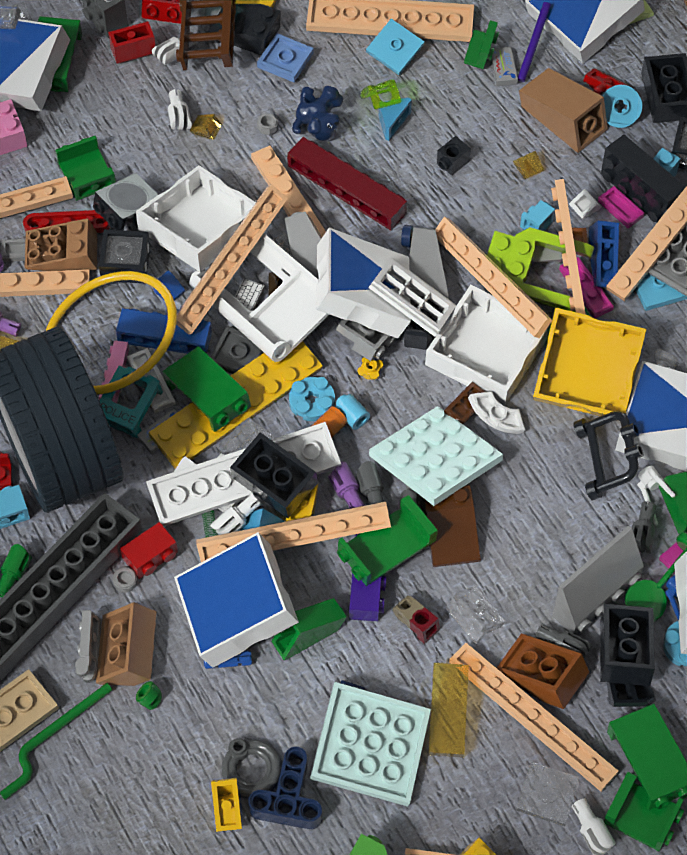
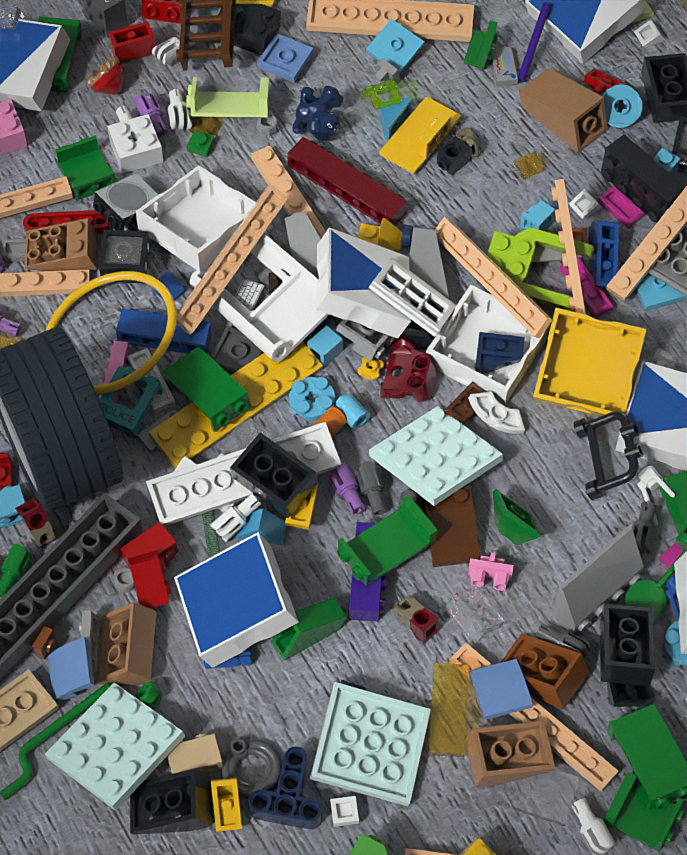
(36, 522): none -> dark red leg
(44, 643): none -> dark orange plate
(70, 669): none -> medium blue slope
(108, 78): none -> red hair
(115, 746): none -> light aqua plate
(134, 141): none -> white brick
(148, 104): none -> medium lavender arm
(149, 580): none -> red brick
(172, 804): none -> black slope
(198, 754): none -> tan brick
(200, 143): none -> green plate
(228, 103): none -> yellowish green panel
(304, 530): light nougat plate -> none
(326, 345): none -> medium azure brick
(344, 811): none -> white plate
(385, 235): none -> yellow slope
(386, 72): none -> light grey tile
(418, 373): none -> dark red piece
(420, 135): none -> yellow bracket
(468, 138): none -> dark tan piece
(490, 568): none -> bright pink hips
(497, 351): none -> dark blue wing
(500, 689): none -> medium blue slope
(509, 752): none -> medium nougat slope
(513, 520): none -> green slope
(649, 34): none -> white slope

